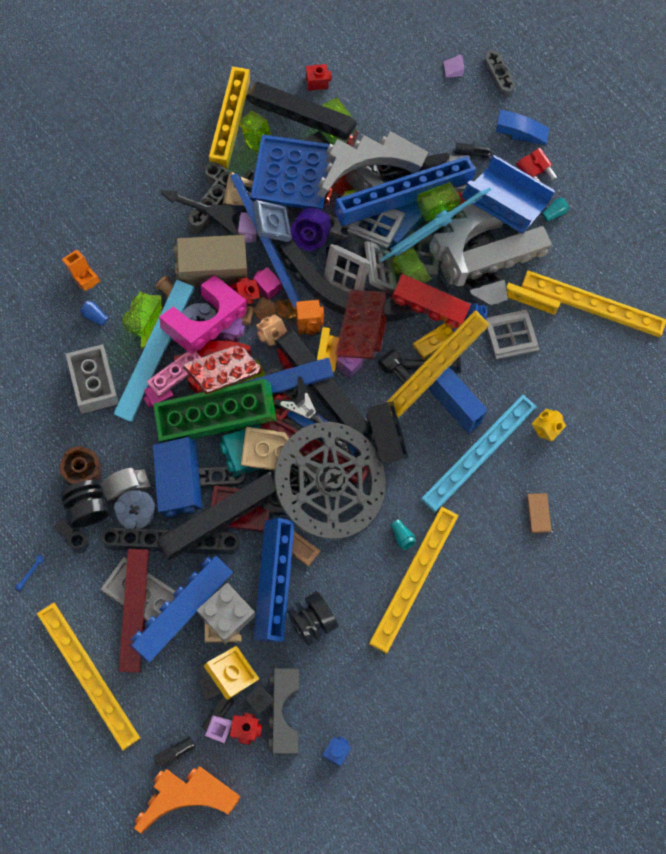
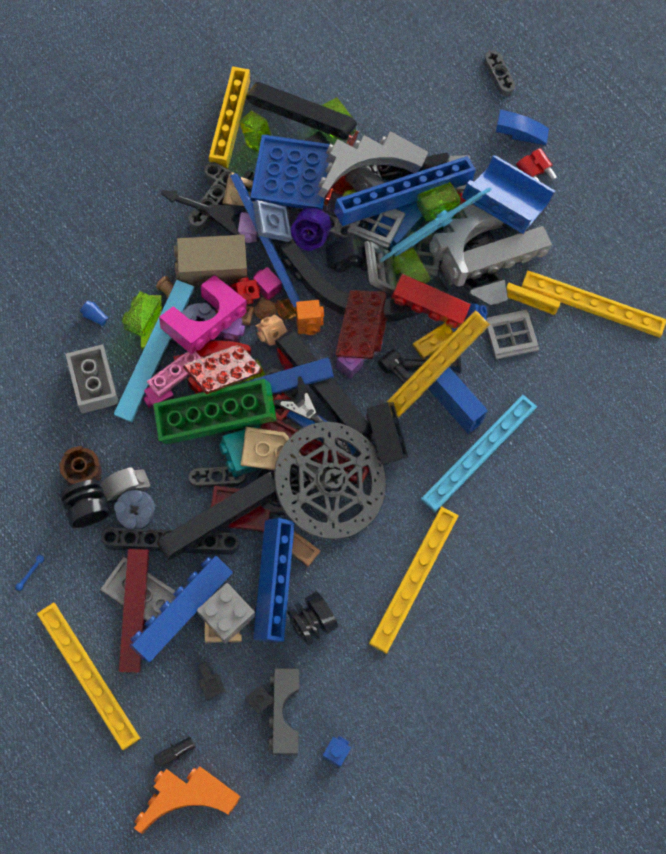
(71, 535): black axle -> none
(80, 270): orange brick -> none
(177, 477): blue brick -> none
(219, 711): black axle -> none
(219, 728): lavender slope -> none
(231, 672): yellow plate -> none
(238, 725): red brick -> none
(318, 77): red brick -> none
(328, 347): yellow bracket -> none
(330, 268): light grey piece -> none
(404, 537): teal cone -> none
(454, 67): lavender slope -> none
(468, 149): black axle -> none
(539, 513): medium nougat tile -> none
(549, 424): yellow brick -> none
(556, 209): teal cone -> none

